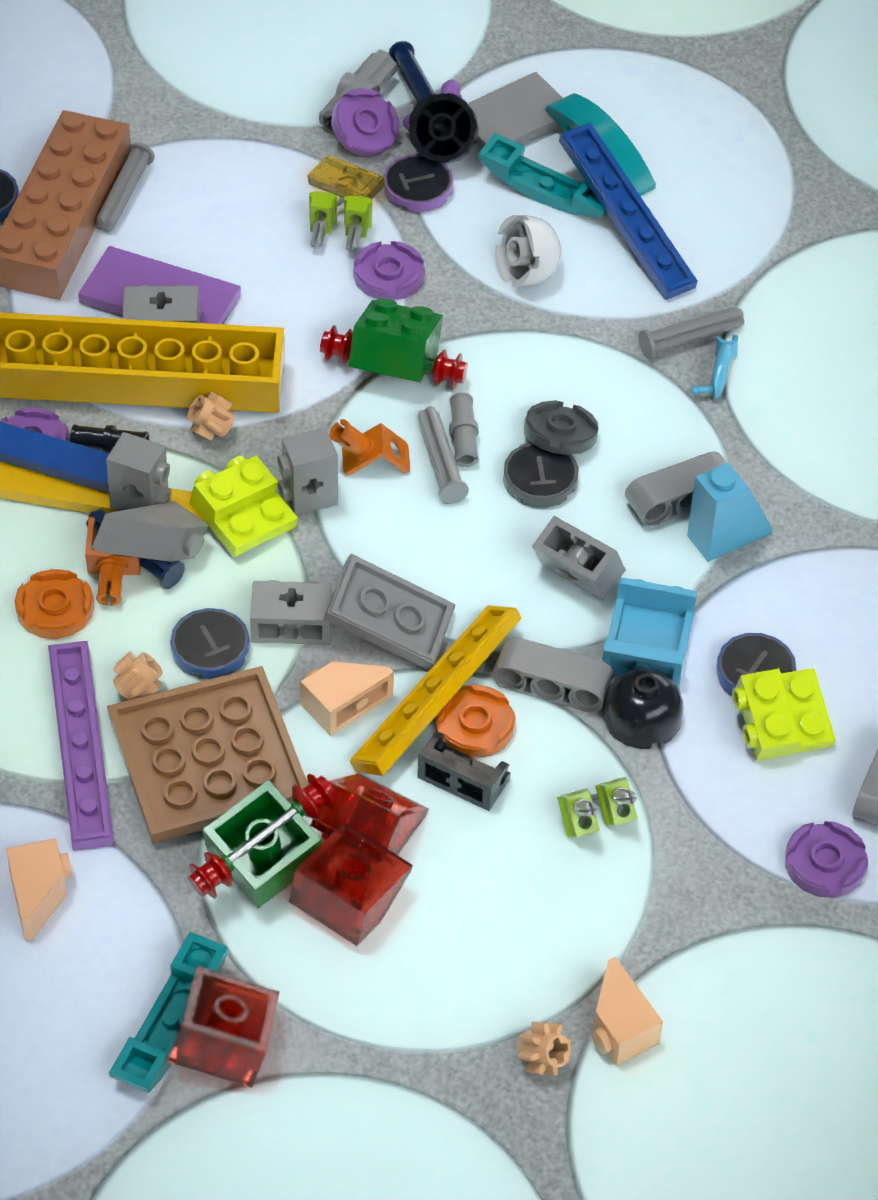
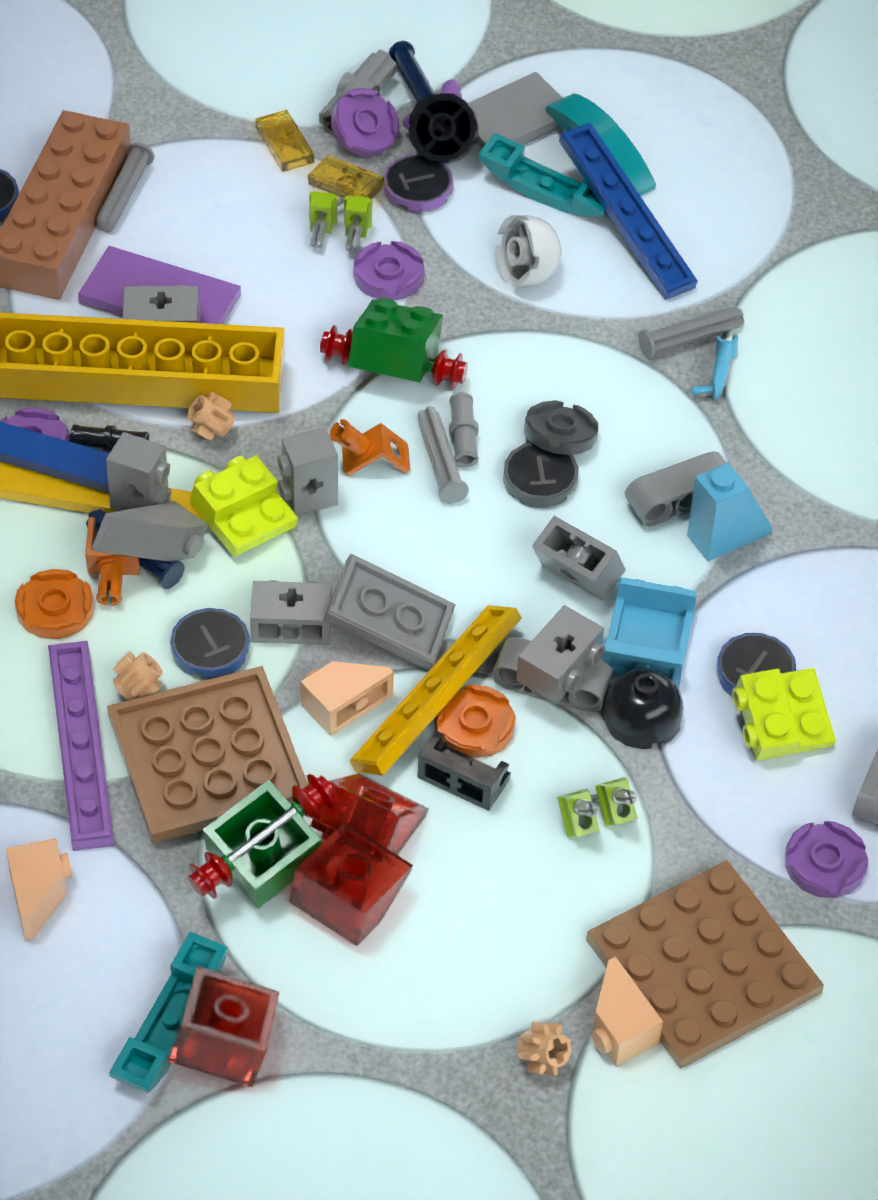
(284, 140): none -> clear yellow plate
(561, 654): none -> light grey brick
(707, 962): none -> medium nougat plate

